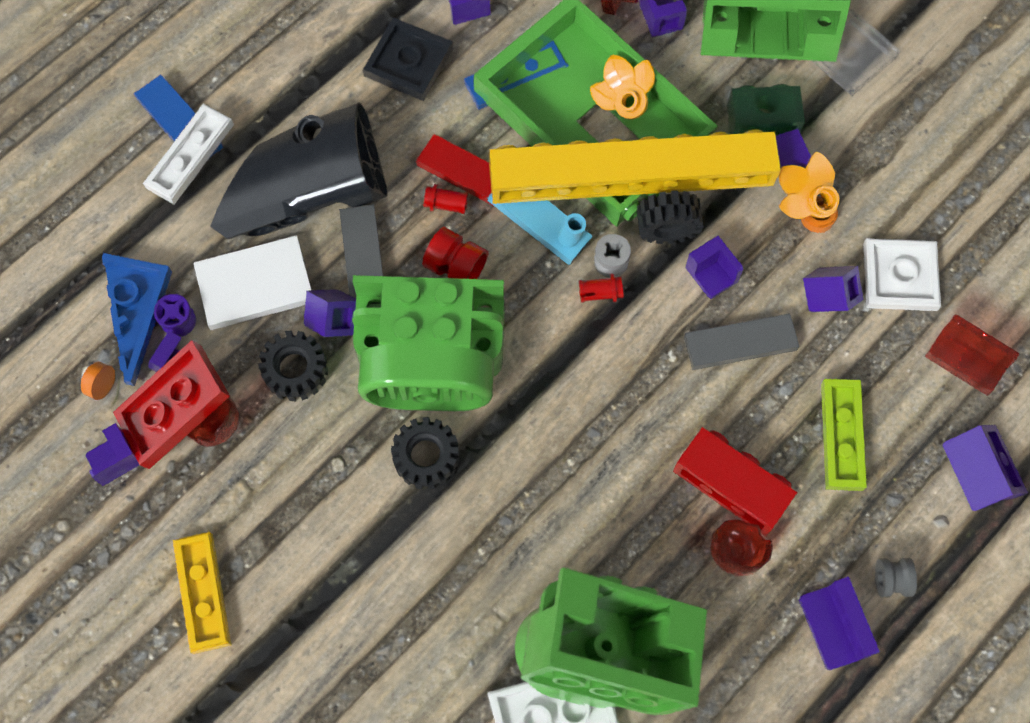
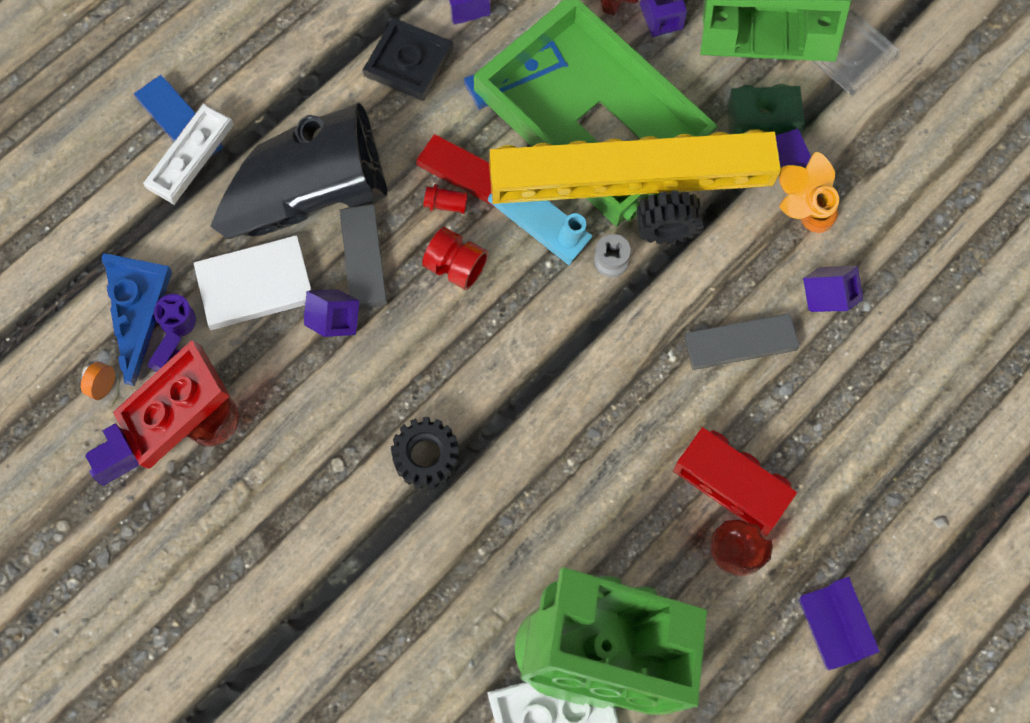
(201, 593): yellow tile -> none
(287, 346): black tyre -> none
(428, 341): bright green brick -> none
(601, 289): red pin -> none
(620, 83): light orange plate -> none
(714, 267): dark purple panel -> none
(843, 435): lime plate -> none
(895, 577): dark grey wheel -> none
(901, 274): white tile -> none
(971, 354): clear red panel -> none
(984, 467): dark purple panel -> none

